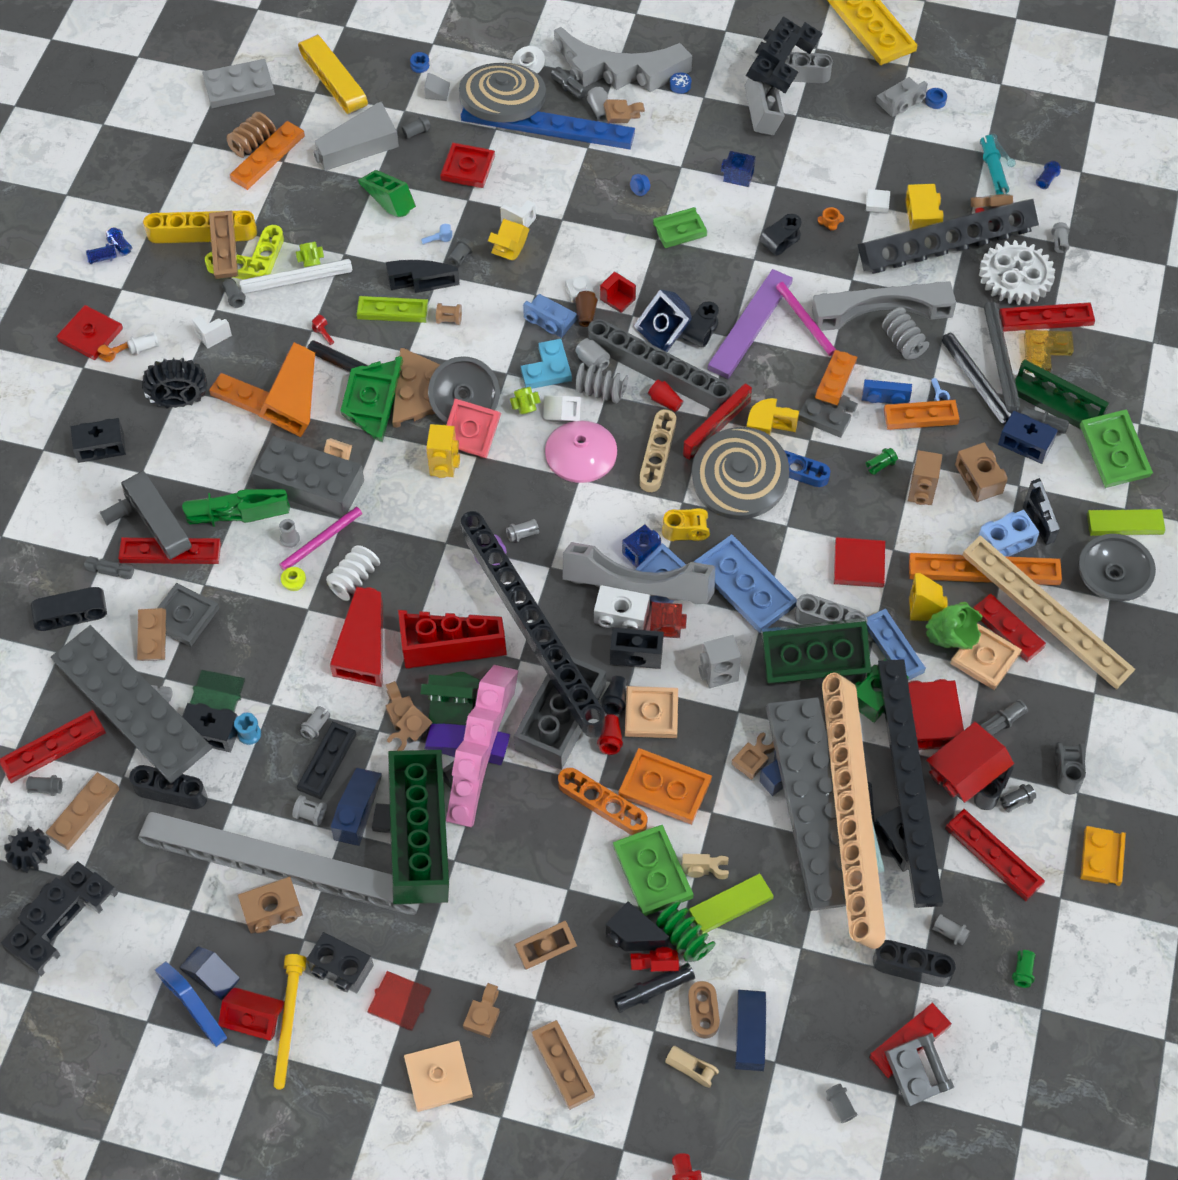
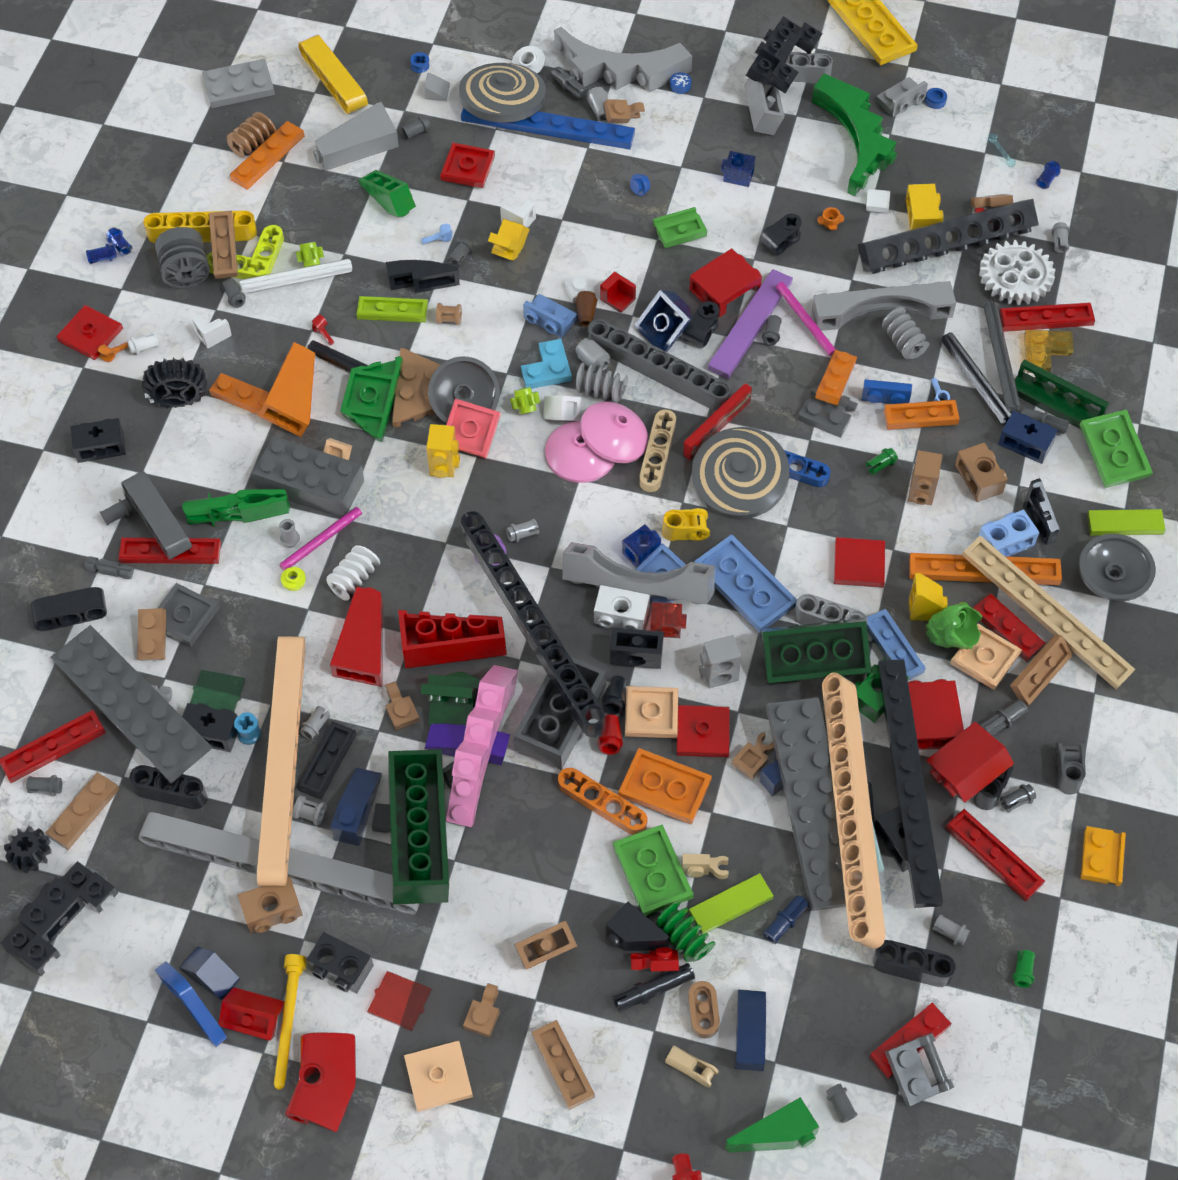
(182, 257): none -> dark grey wheel
(281, 763): none -> light nougat beam
(328, 1098): none -> red panel
(411, 725): medium nougat plate -> none
(614, 432): none -> bright pink dish
(664, 395): red cone -> none
(703, 731): none -> red plate
(724, 280): none -> red panel
(766, 416): yellow brick -> none
(771, 333): none -> dark grey pin
(781, 1130): none -> green slope
(785, 919): none -> dark blue axle
(865, 128): none -> green arch
(992, 159): teal pin -> none
(1041, 669): none -> medium nougat plate

